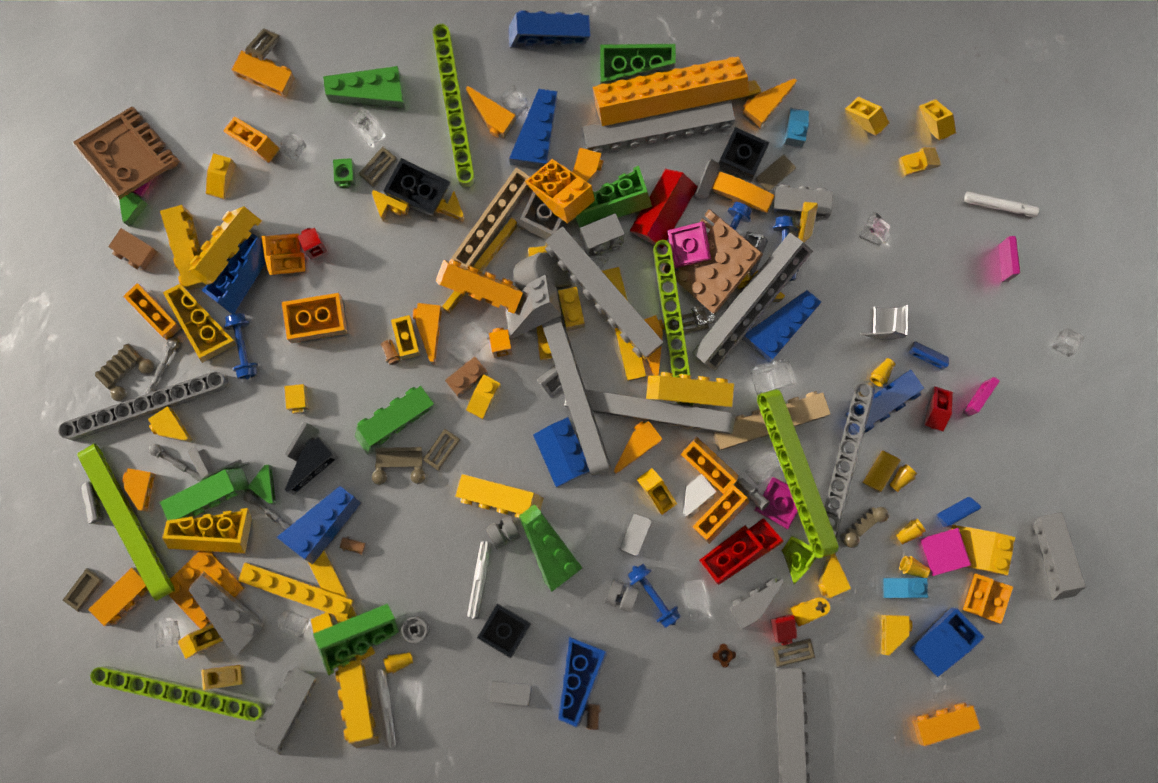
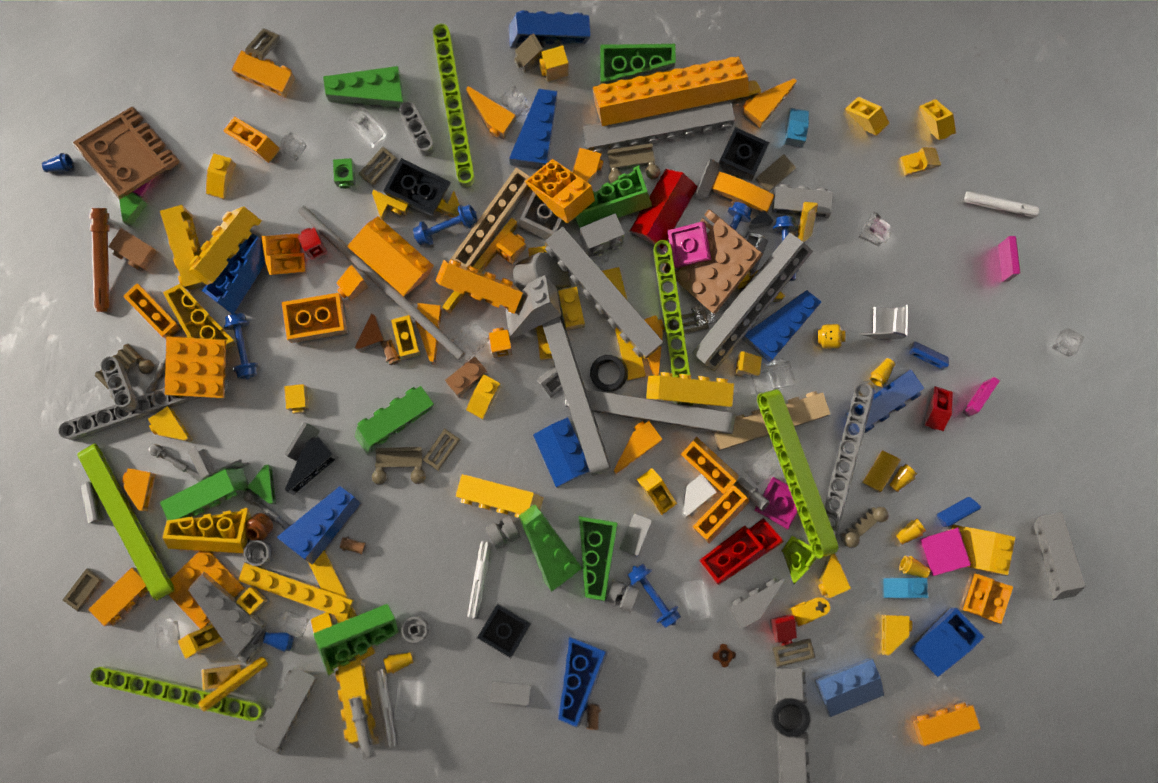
(60, 162): none -> blue cone
(100, 258): none -> dark orange cylinder
(112, 378): none -> light grey beam
(195, 367): none -> light orange plate
(232, 684): none -> yellow axle
(252, 600): none -> yellow brick
(252, 647): none -> light grey axle
(259, 527): none -> dark orange head
(259, 553): none -> light grey wheel
(280, 641): none -> blue cone
(351, 284): none -> light orange slope
(363, 733): none -> light grey pin
(370, 336): none -> reddish brown slope
(379, 281): none -> light grey piece
(391, 256): none -> light orange slope
(416, 120): none -> light grey beam
(424, 234): none -> blue piece
(511, 247): none -> light orange slope
(528, 54): none -> dark tan slope
(554, 63): none -> yellow brick
(594, 373): none -> black tyre
(597, 552): none -> bright green wedge
(632, 157): none -> dark tan gear
(748, 364): none -> yellow slope
(761, 220): none -> black slope
(805, 717): none -> black tyre
(831, 336): none -> yellow head
(850, 687): none -> medium blue slope

